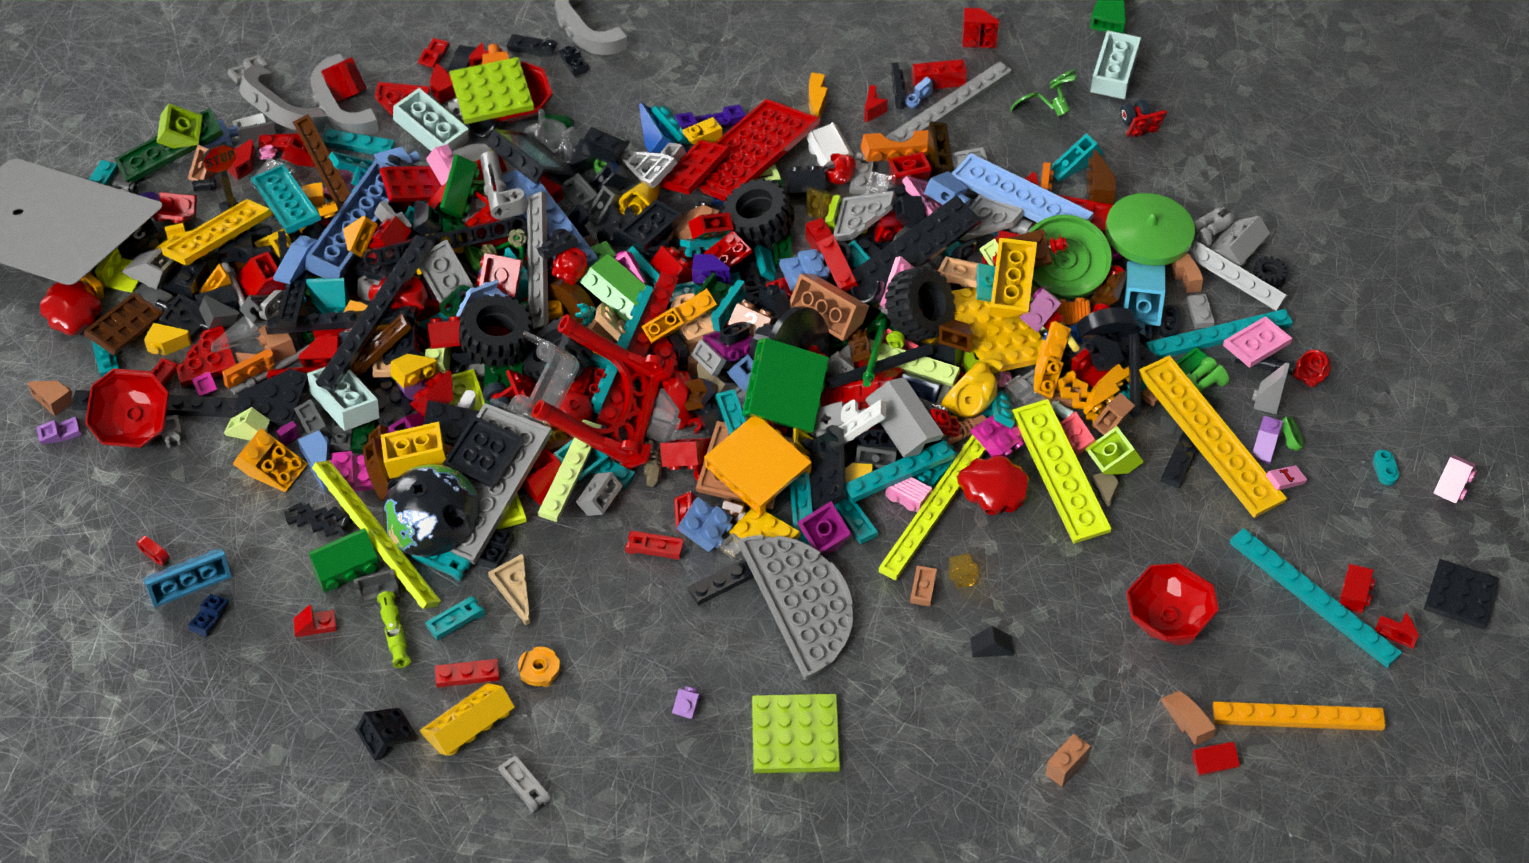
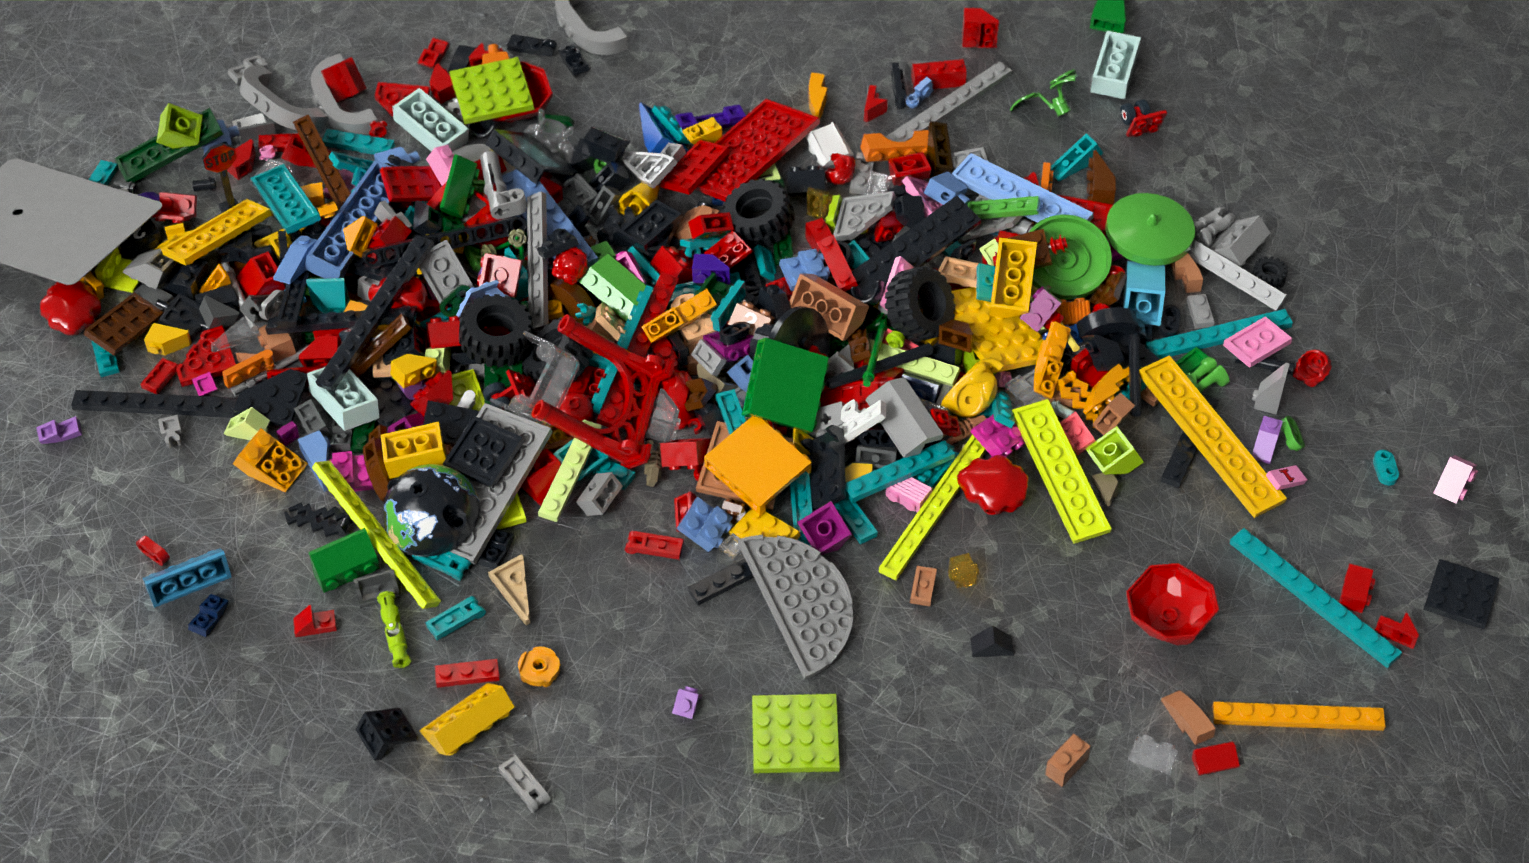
(51, 395): nougat slope -> none
(127, 408): red rock -> none
(197, 169): nougat slope -> none
(381, 132): none -> red plate
(1006, 207): none -> bright green plate
(1153, 755): none -> clear bracket

